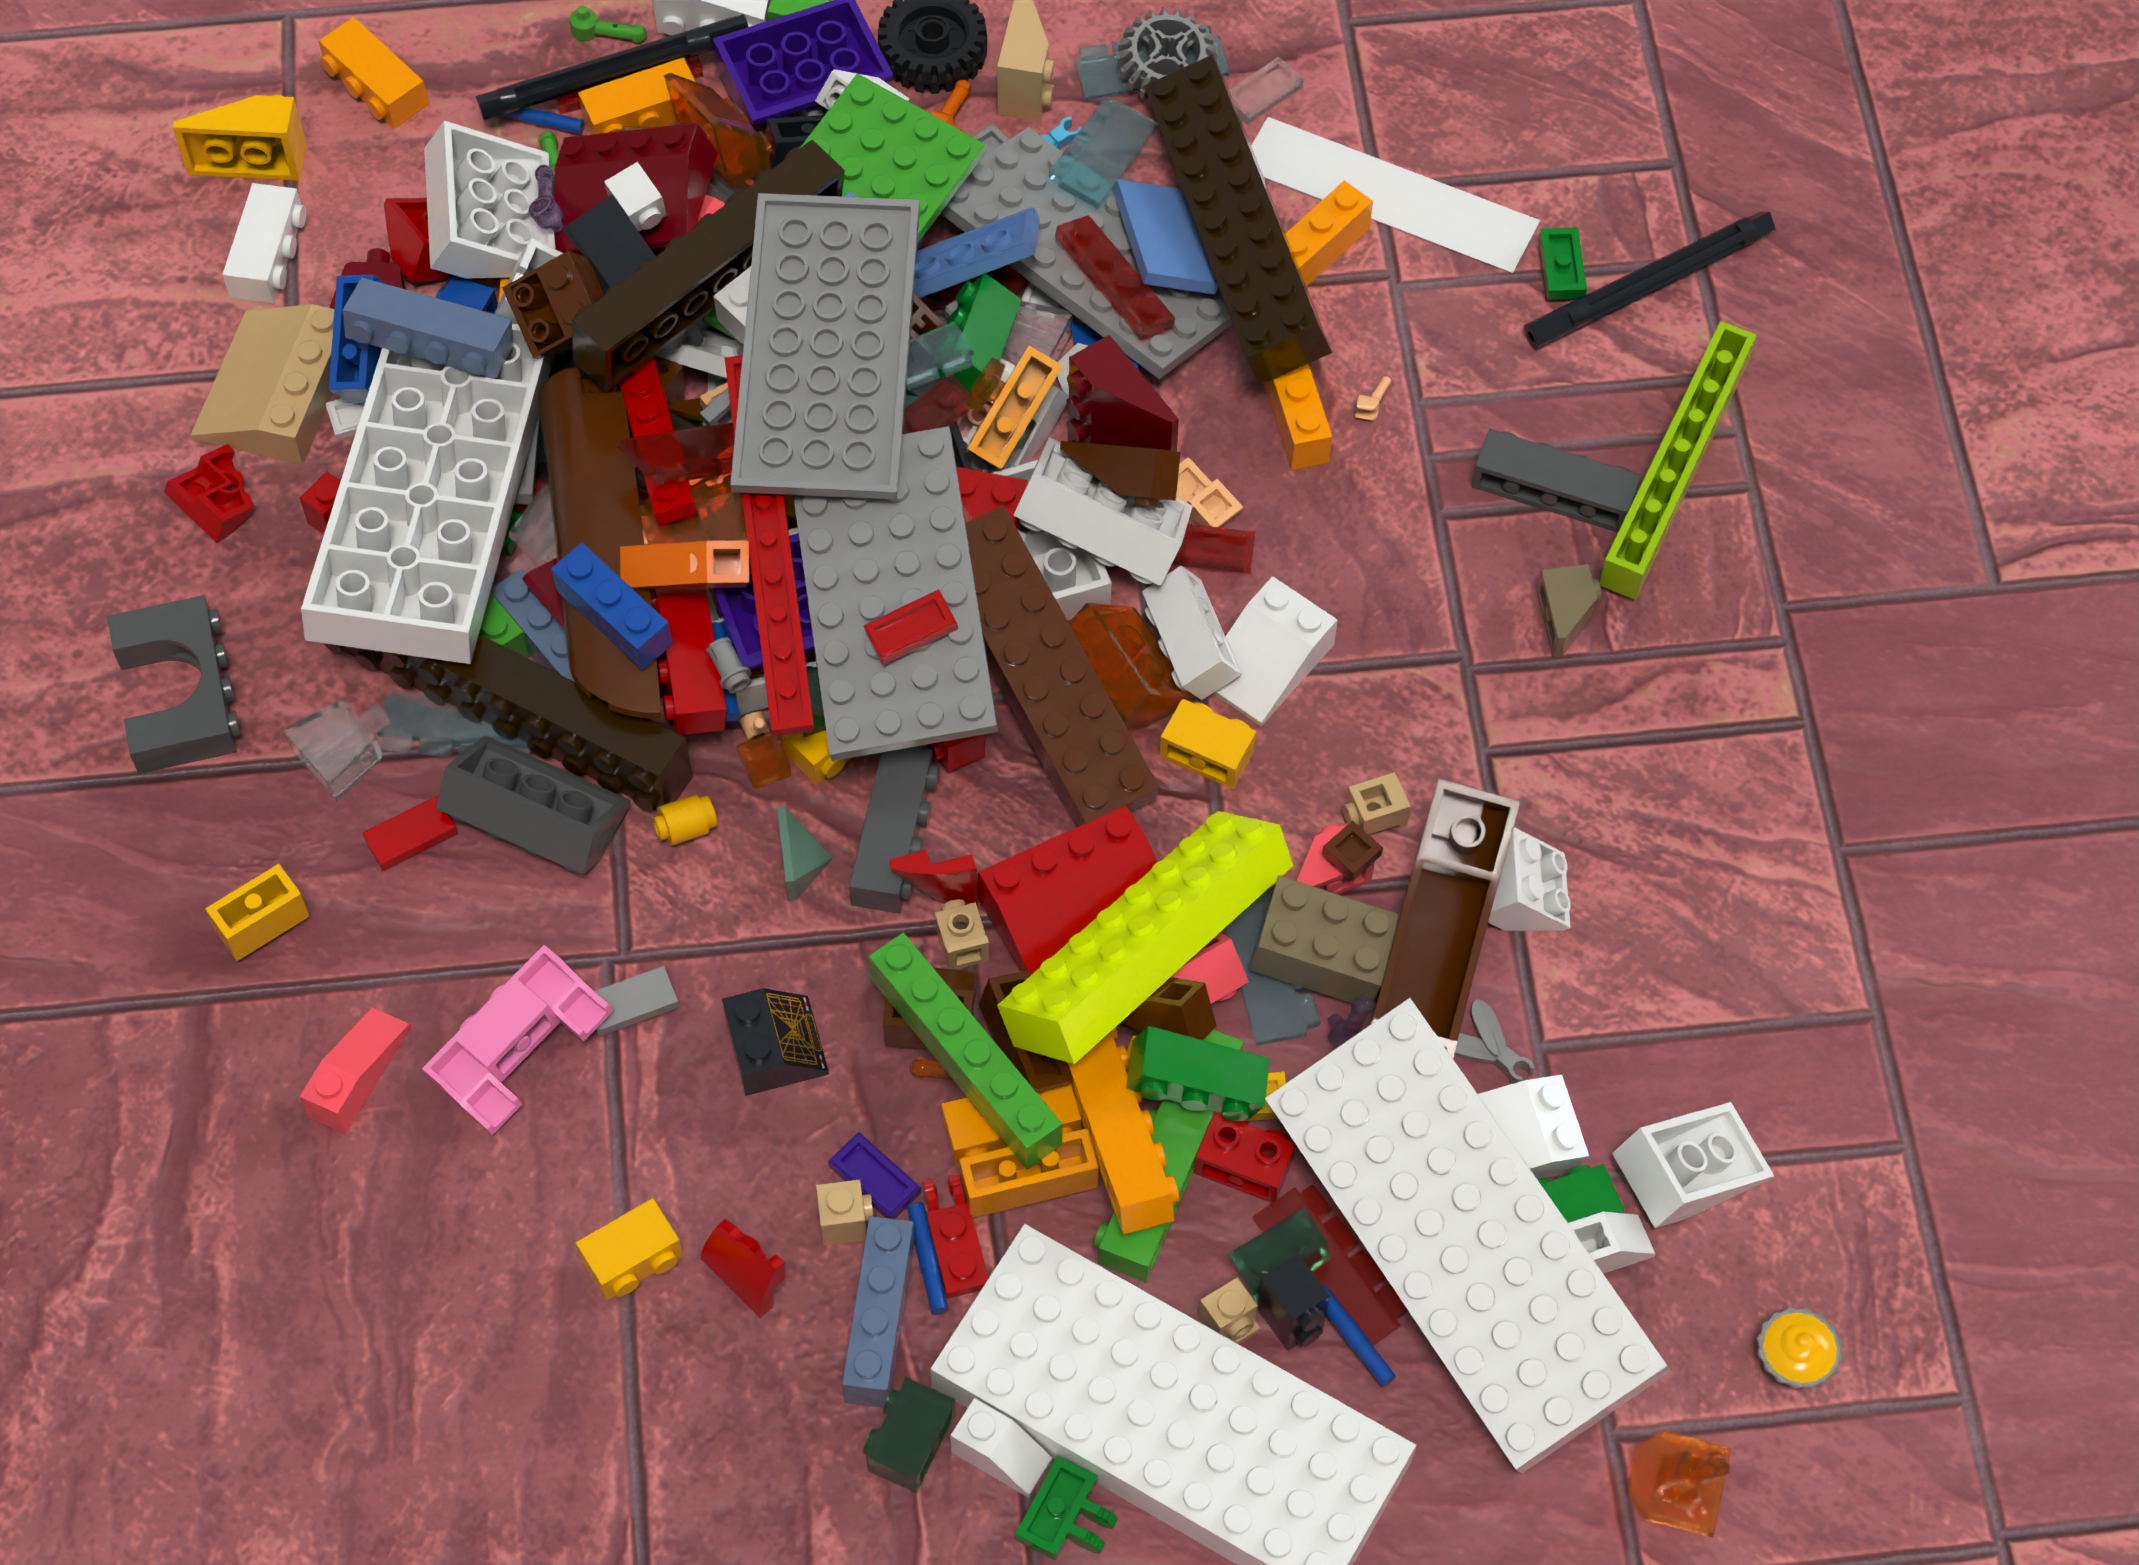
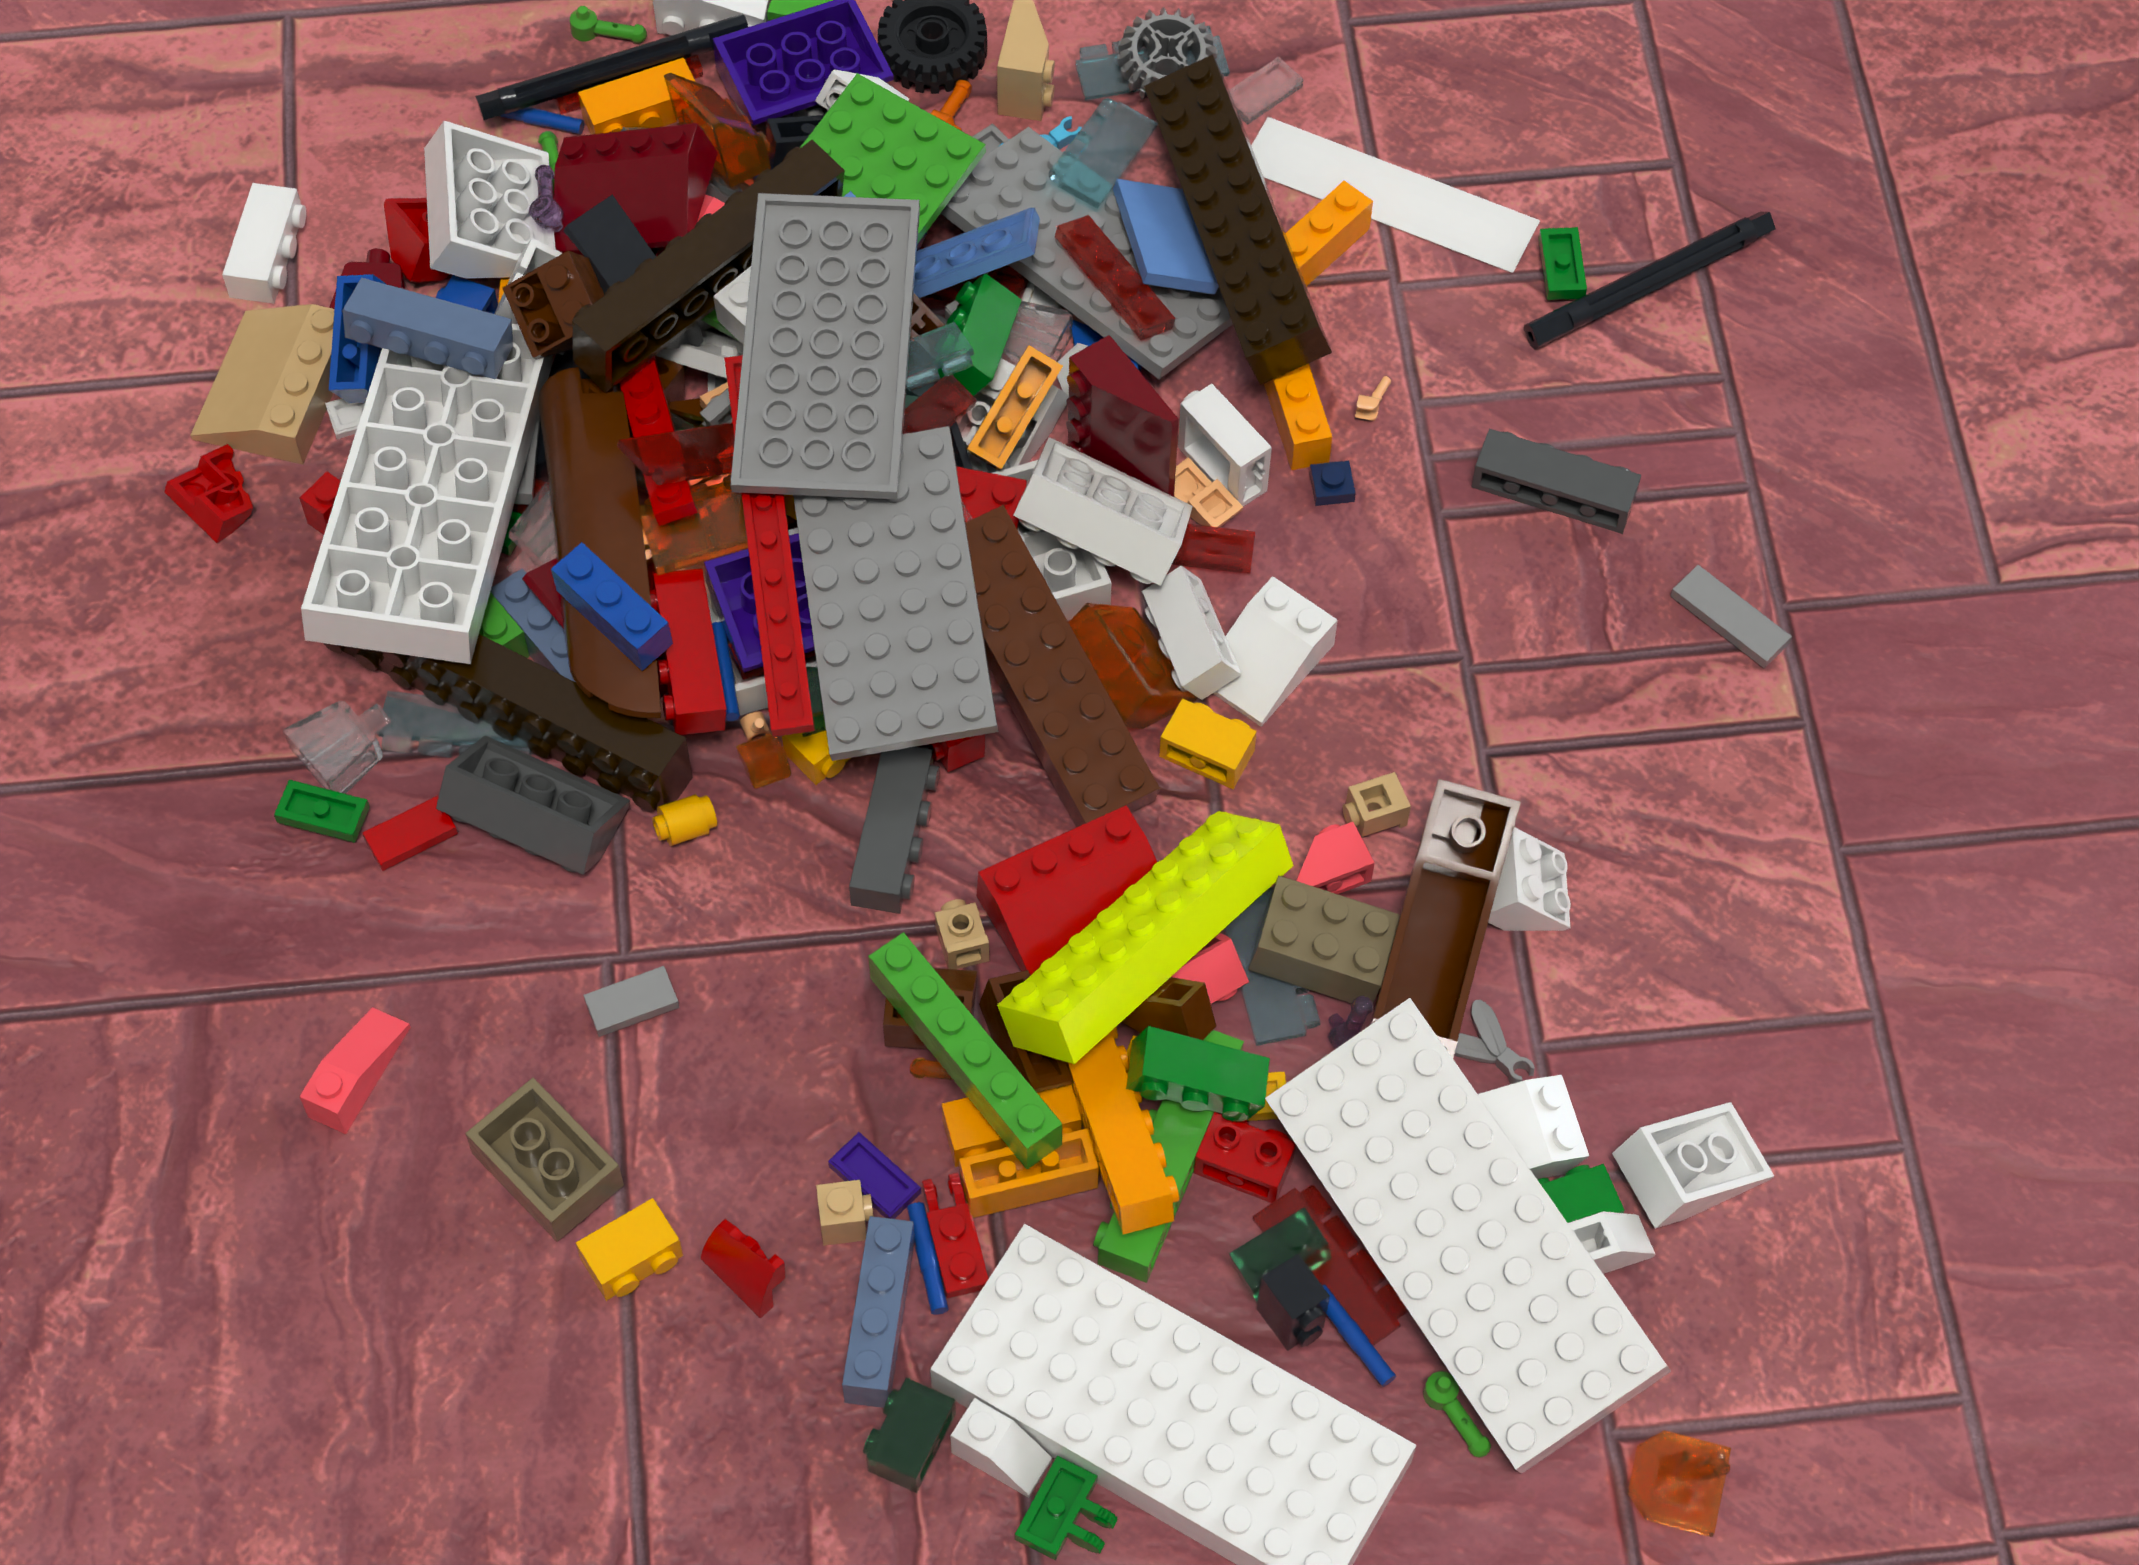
(202, 723): dark grey arch -> none
(244, 140): yellow slope -> none
(257, 912): yellow brick -> none
(322, 811): none -> green plate
(373, 73): light orange brick -> none
(508, 1030): bright pink bracket -> none
(545, 1159): none -> dark tan brick
(637, 197): white brick -> none
(686, 565): orange slope -> none
(729, 666): light grey pin -> none
(773, 1039): black slope -> none
(801, 854): sand green slope -> none
(910, 627): red tile -> none
(942, 880): red slope -> none
(987, 385): clear orange plate -> none
(1130, 471): reddish brown slope -> none
(1224, 444): none -> white window
(1230, 1312): tan brick -> none
(1332, 483): none -> dark blue plate
(1352, 850): reddish brown plate -> none
(1441, 1394): none -> bright green piece
(1567, 603): dark tan slope -> none
(1677, 460): lime brick -> none
(1731, 616): none -> light grey tile
(1799, 1348): yellow piece -> none

